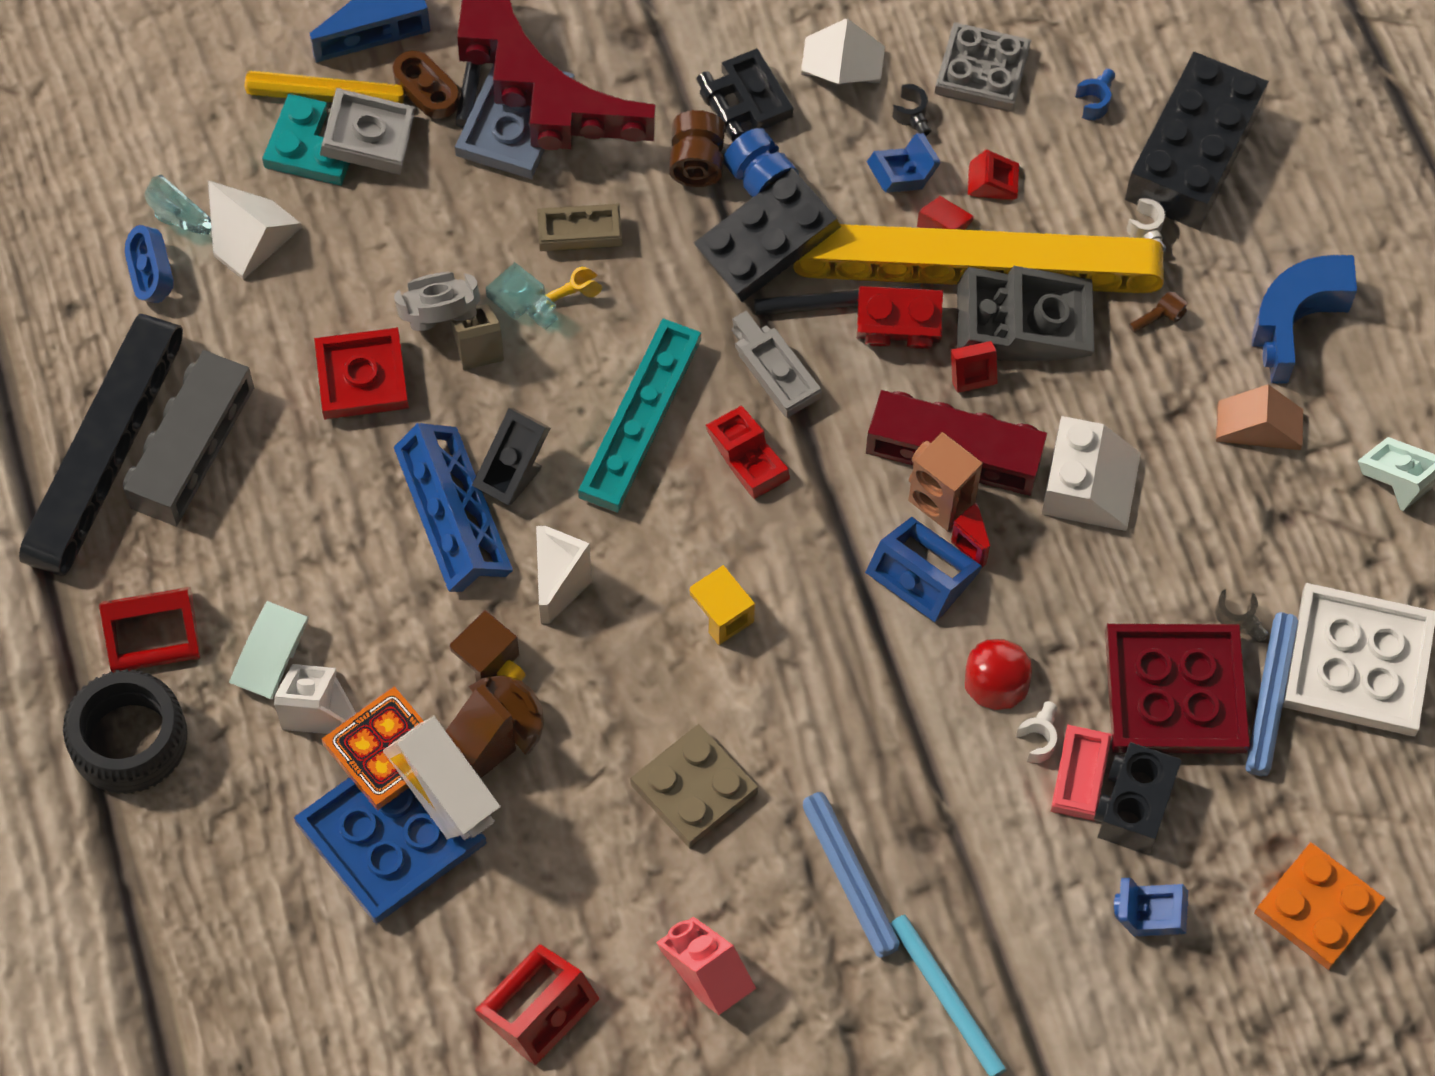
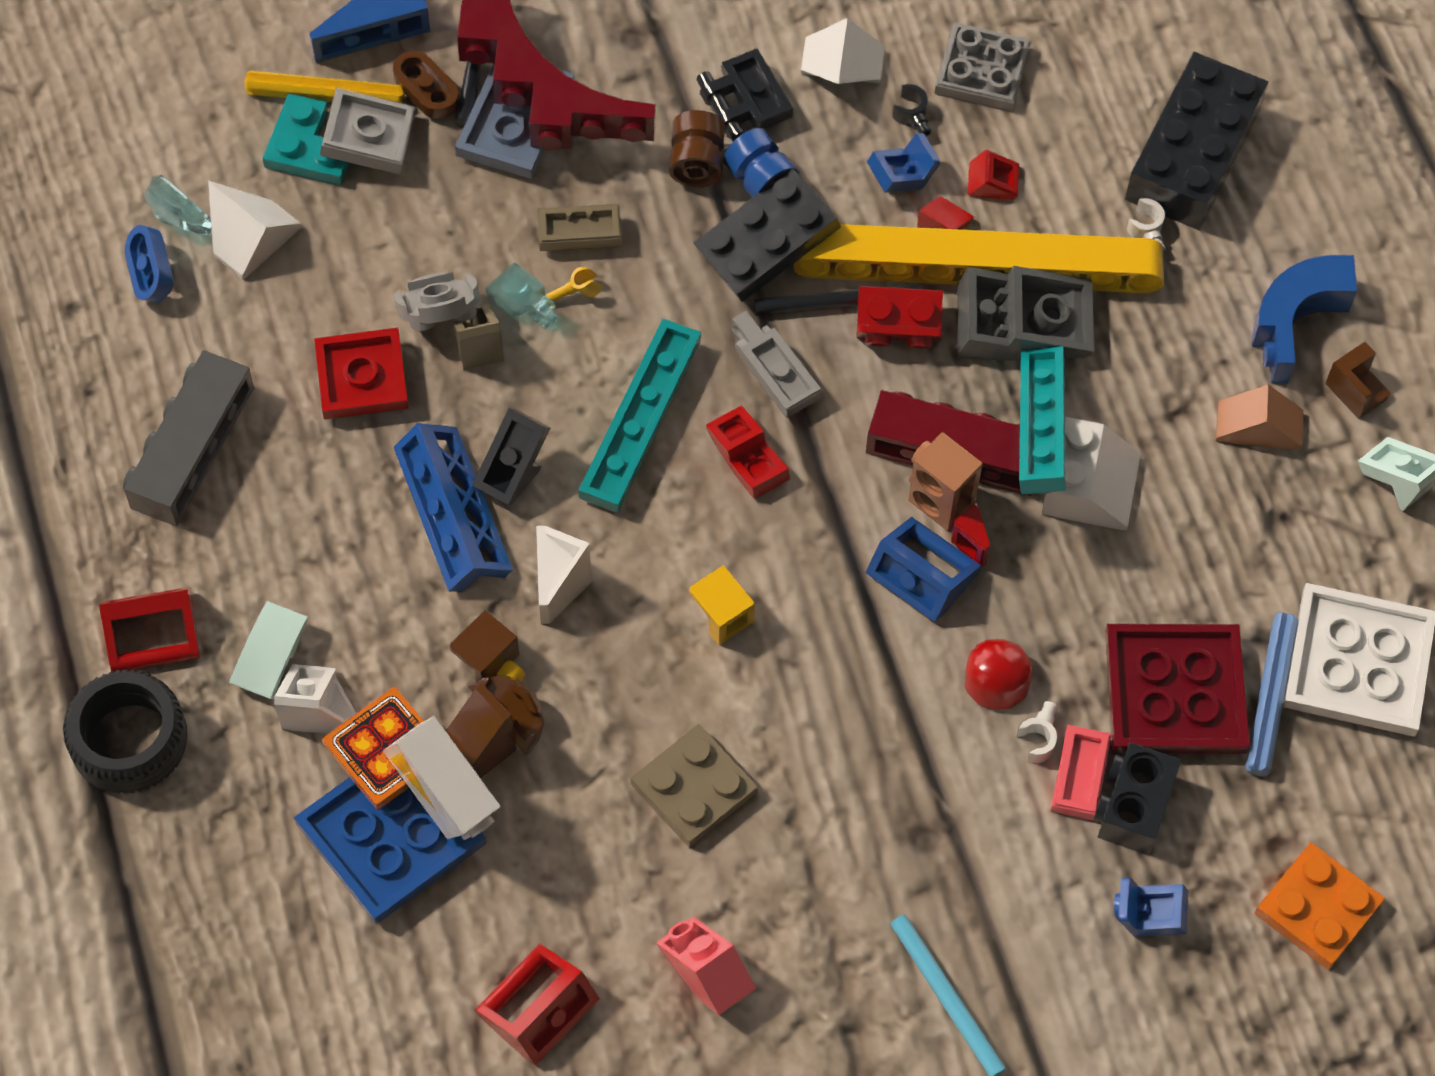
(101, 445): black beam -> none
(851, 875): medium blue axle -> none
(974, 366): red plate -> none
(1042, 421): none -> teal plate
(1100, 88): blue piece -> none
(1170, 305): reddish brown hand -> none
(1247, 621): clear smoke piece -> none
(1355, 383): none -> reddish brown panel

